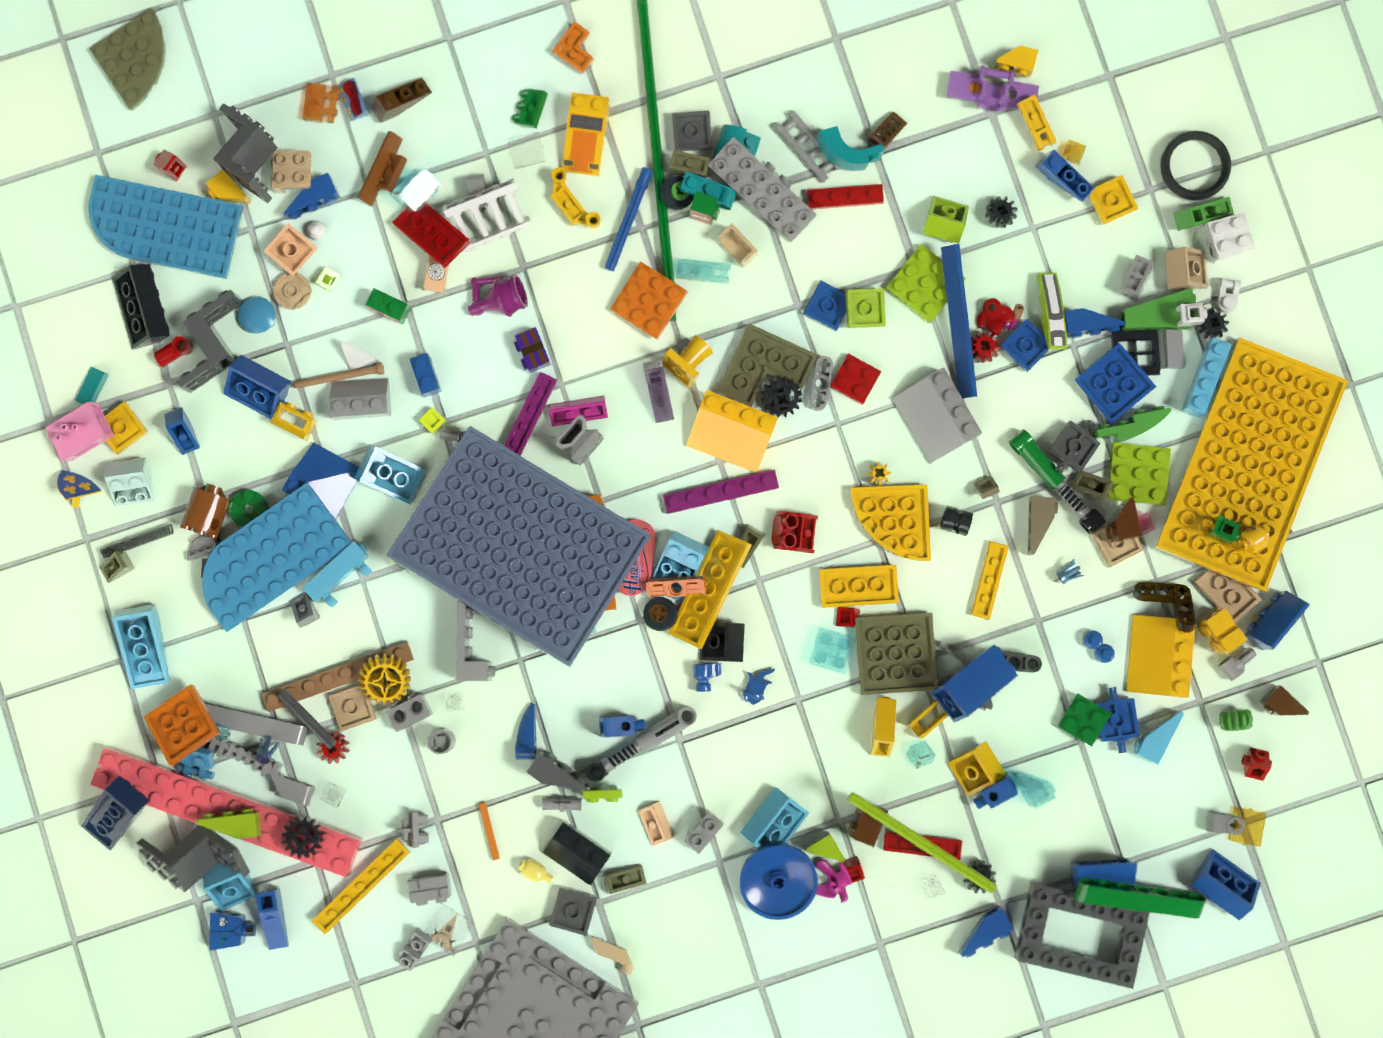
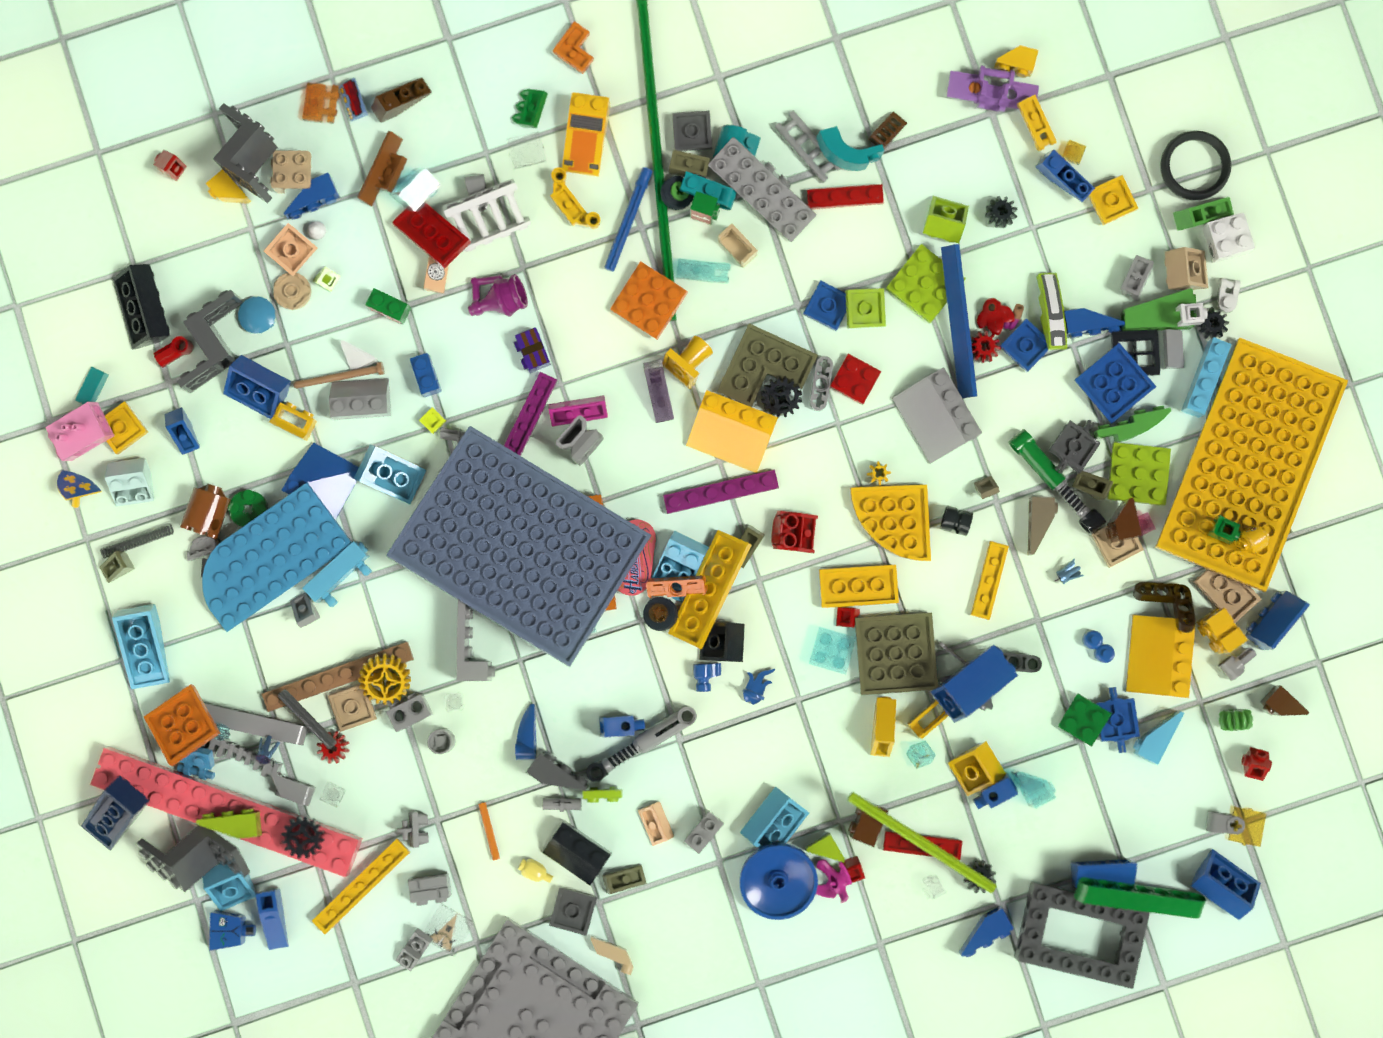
(133, 57): olive plate -> none
(165, 226): dark azure plate -> none

